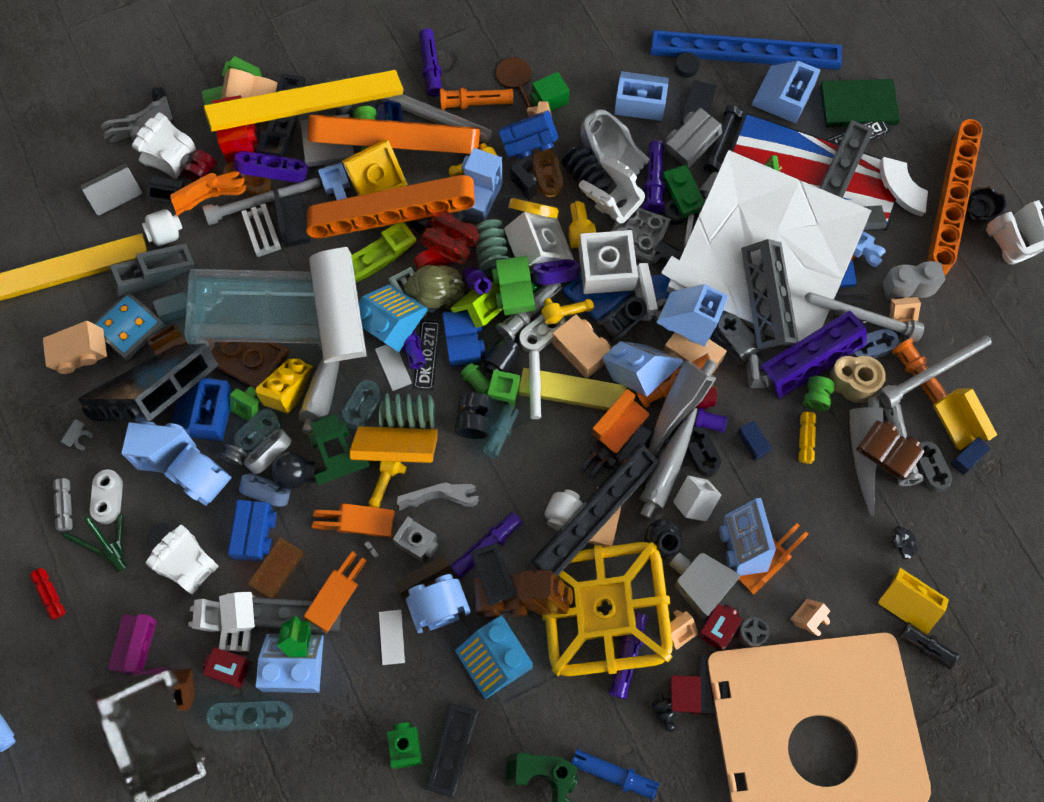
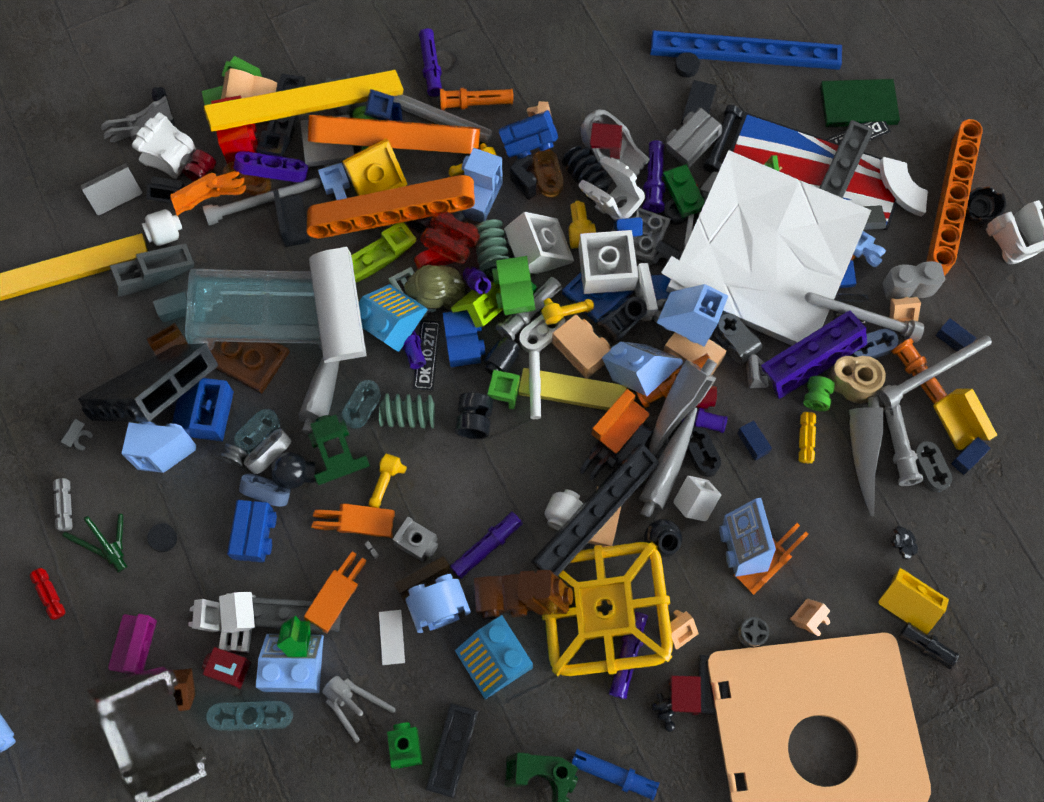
(74, 347): light nougat brick -> none
(106, 495): white plate -> none
(128, 326): dark azure slope -> none
(181, 560): white piece -> none
(198, 475): light blue brick -> none
(245, 403): bright green tile -> none
(255, 213): white tile -> none
(276, 568): clear orange plate -> none
(285, 385): yellow slope -> none
(339, 693): none -> light grey plant
(379, 105): none -> dark blue tile
(393, 367): white sticker -> none
(394, 444): light orange tile -> none
(452, 492): light grey arm -> none
(476, 378): bright green pin -> none
(493, 574): black tile -> none
(501, 431): clear light blue pin -> none
(514, 74): reddish brown piece -> none
(534, 208): yellow tile -> none
(550, 90): green brick -> none
(556, 272): dark purple beam -> none
(607, 137): none -> dark red panel
(633, 224): none -> blue slope
(641, 96): light blue slope -> none
(703, 582): light grey torso -> none
(720, 627): dark red brick -> none
(778, 294): dark grey fence -> none
(786, 89): light blue slope -> none
(890, 449): reddish brown brick -> none
(955, 335): none -> dark blue piece

